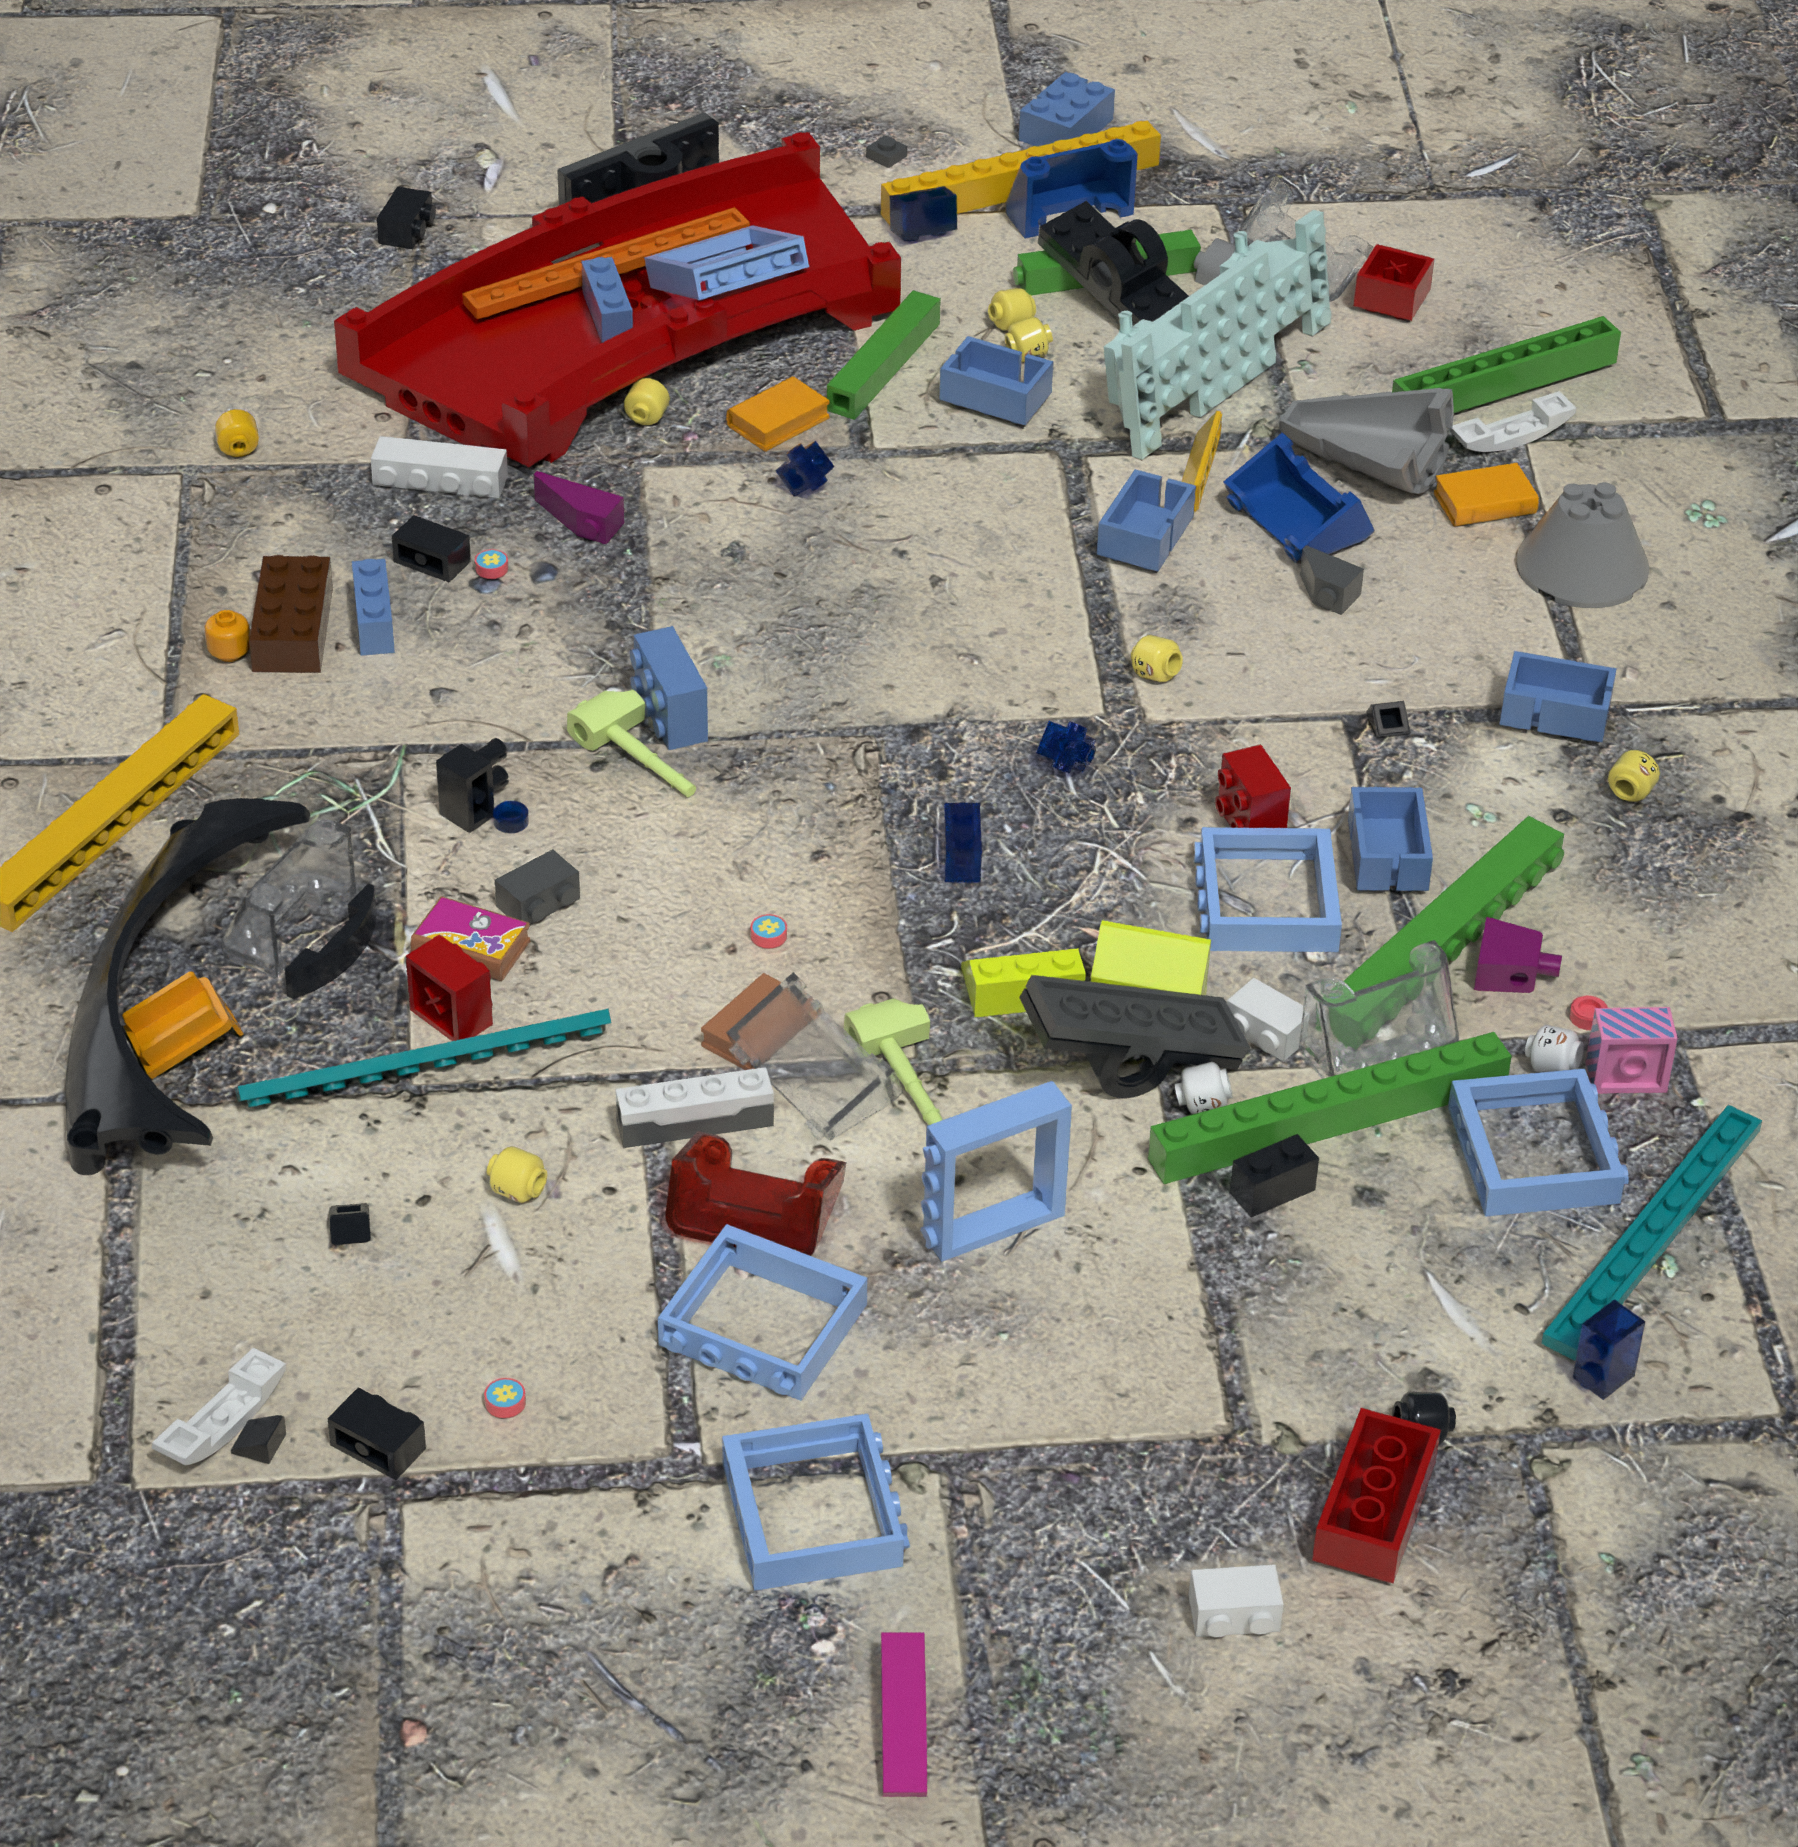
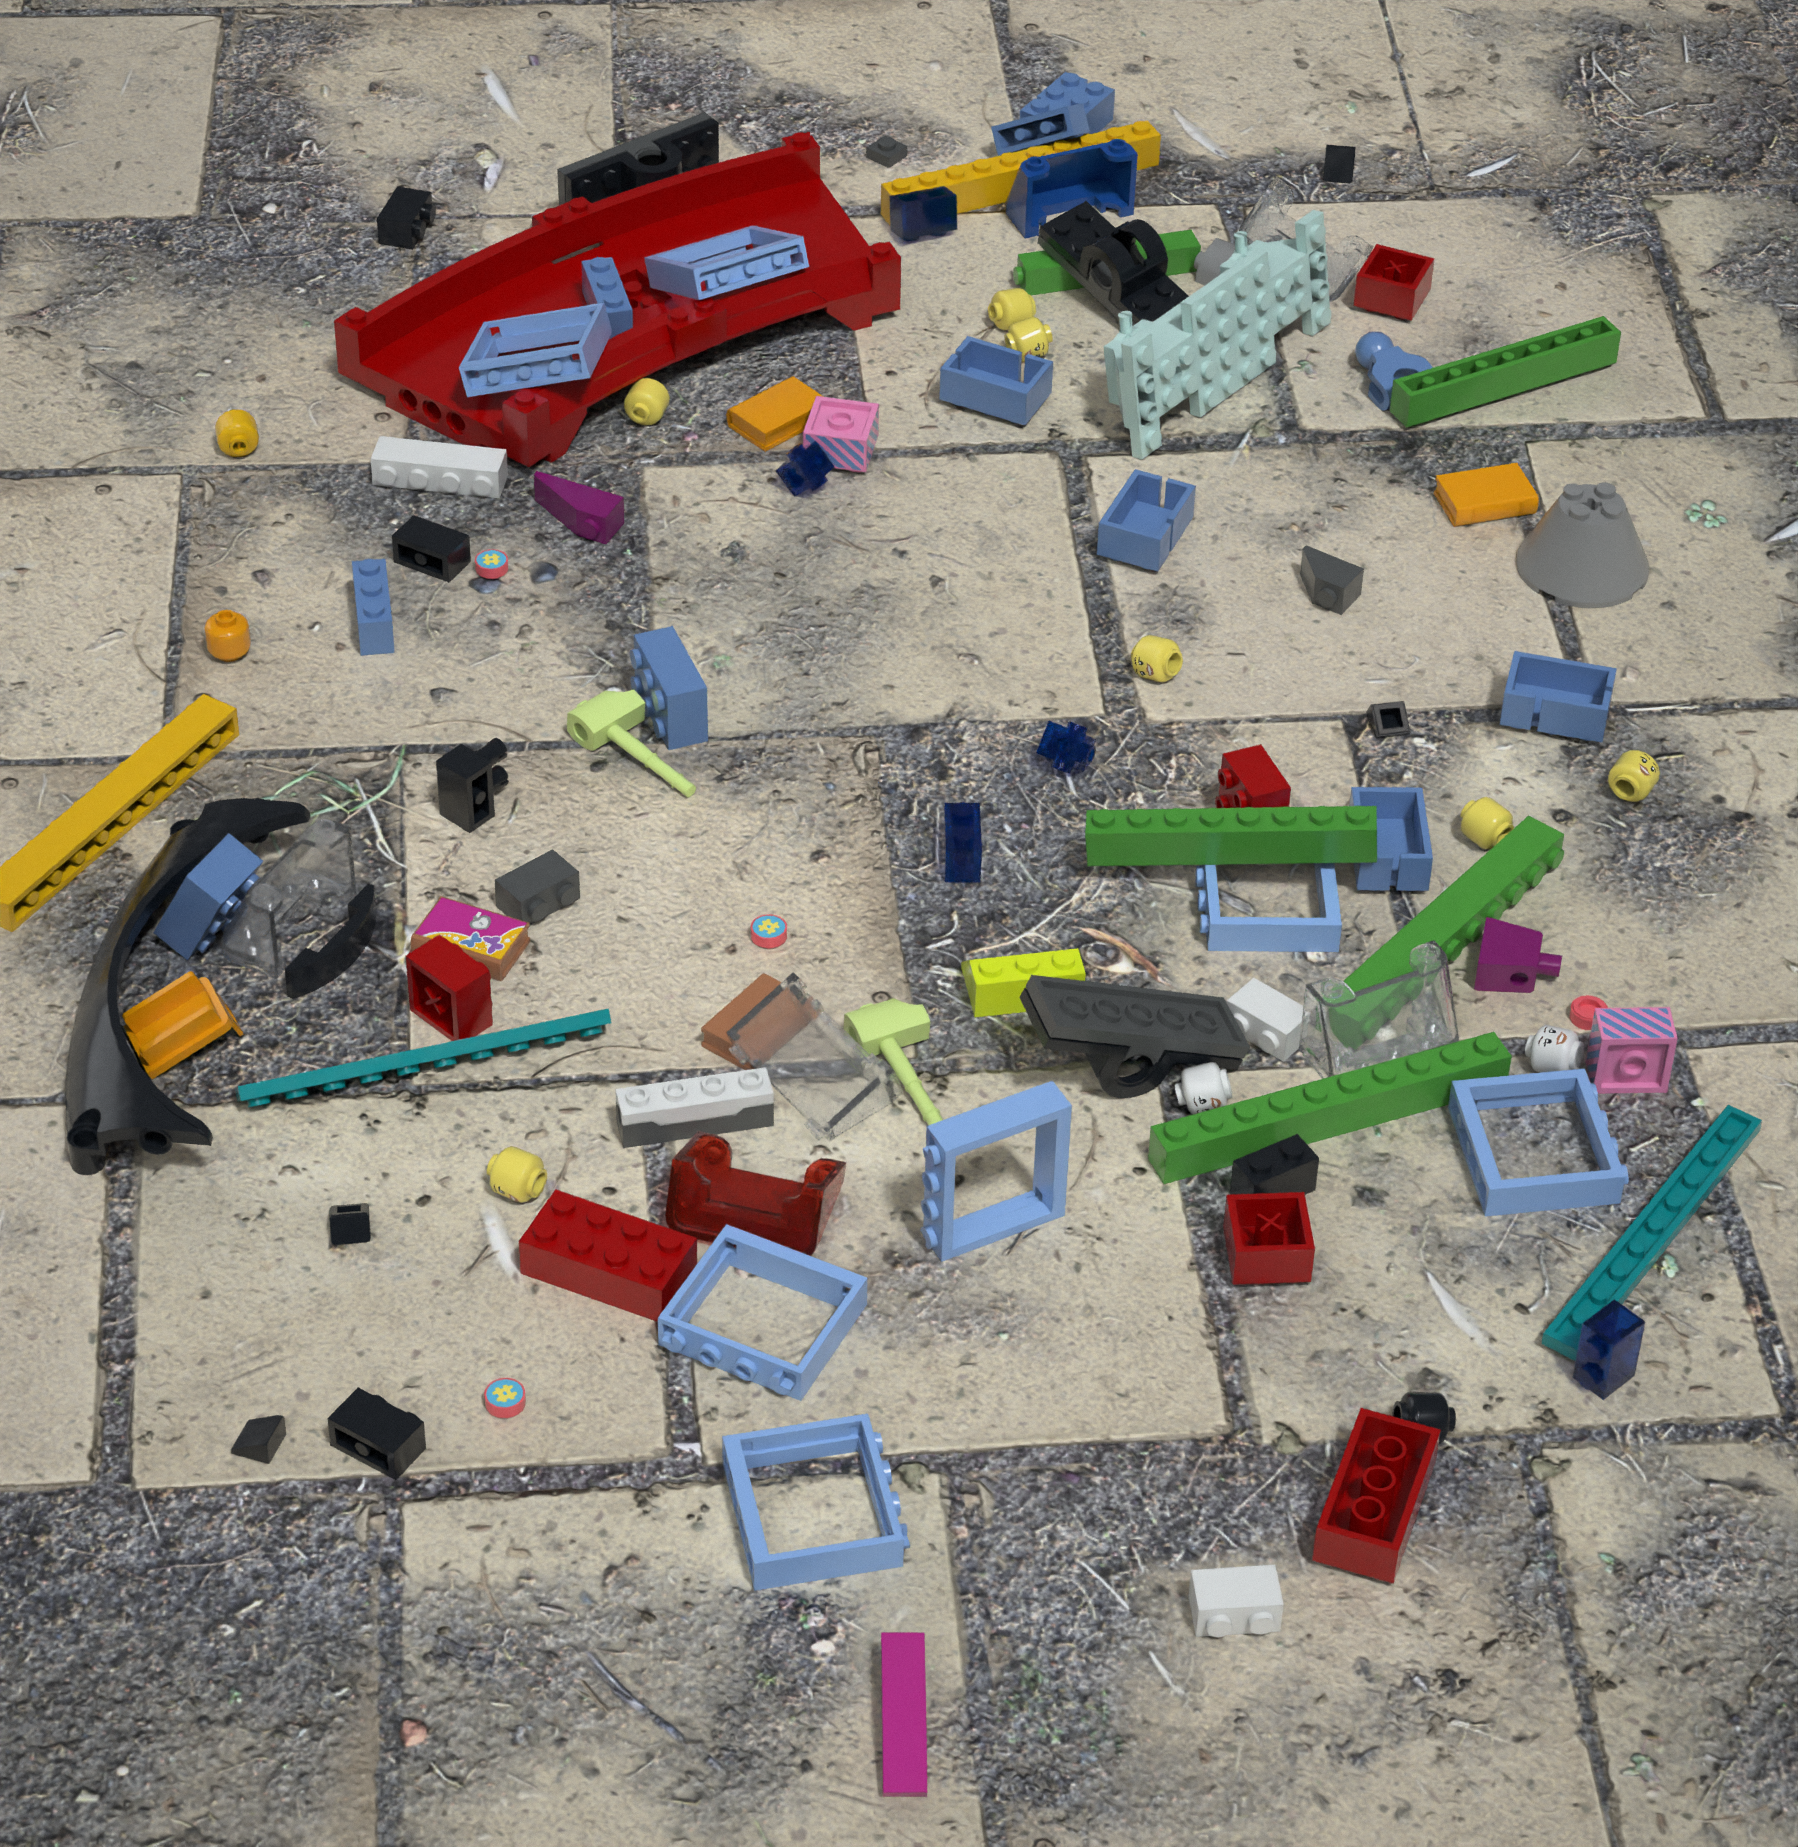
(209, 897): none -> medium blue piece
(226, 1413): white slope -> none
(291, 614): reddish brown brick -> none
(487, 374): none -> light blue window
(510, 817): clear blue tile -> none
(568, 274): orange plate -> none
(606, 1255): none -> red brick
(844, 431): none -> bright pink container
(883, 354): bright green brick -> none
(1040, 129): none -> medium blue brick
(1151, 959): neon yellow slope -> none
(1202, 456): yellow slope -> none
(1231, 836): none -> bright green brick
(1268, 1238): none -> red brick
(1296, 502): blue windscreen -> none
(1339, 164): none -> black slope
(1380, 434): light grey cone -> none
(1385, 364): none -> medium blue piece
(1485, 822): none -> light yellow head
(1546, 415): white slope -> none

